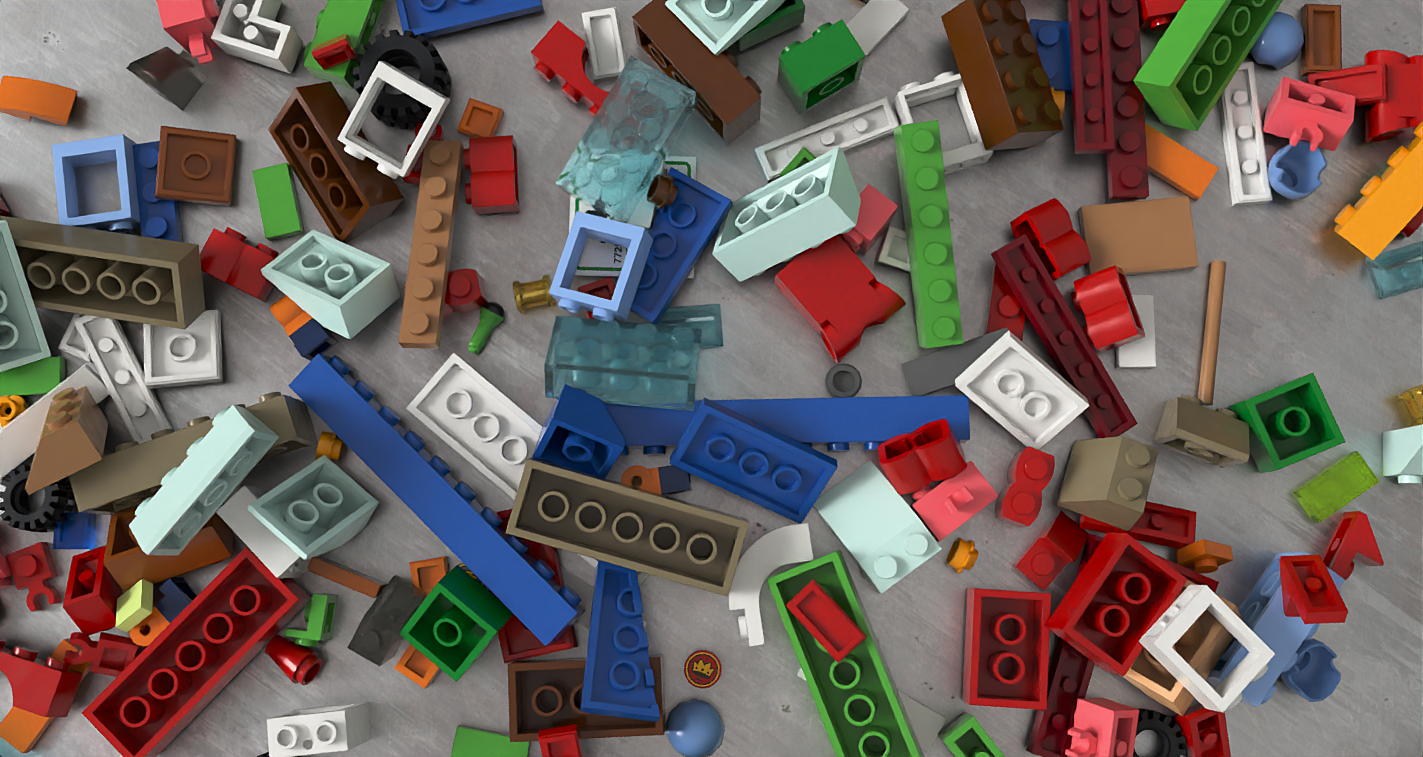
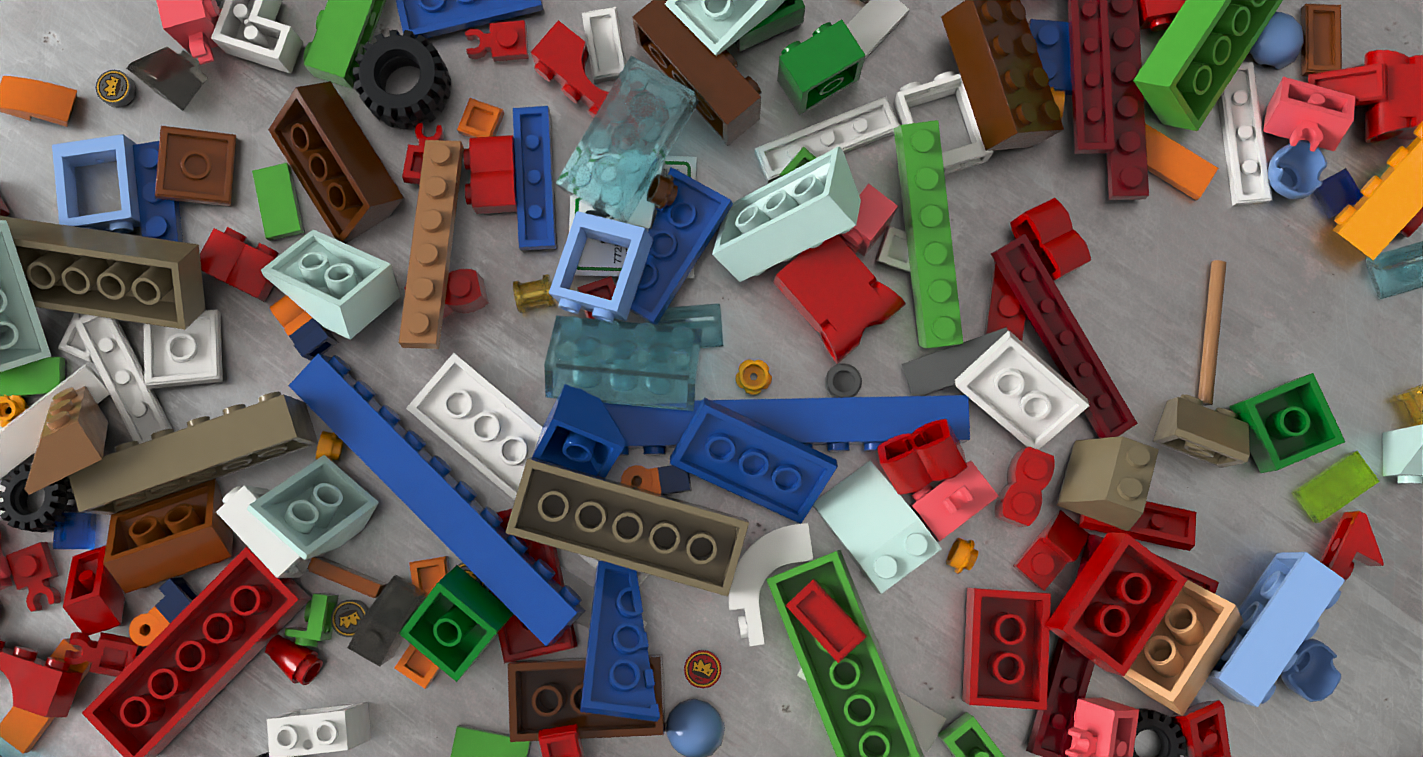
(115, 88): none -> tile
(134, 605): yellowish green tile -> none
(201, 482): light aqua slope -> none
(334, 52): red slope -> none
(347, 617): none -> tile
(361, 148): white window -> none
(490, 315): bright green piece -> none
(505, 41): none -> red plate
(534, 178): none -> blue plate
(757, 367): none -> light orange plate
(1107, 309): red brick -> none
(1140, 236): medium nougat tile -> none
(1141, 352): white tile -> none
(1178, 620): white window -> none
(1204, 556): orange plate -> none
(1310, 590): red slope -> none
(1337, 193): none -> clear blue tile

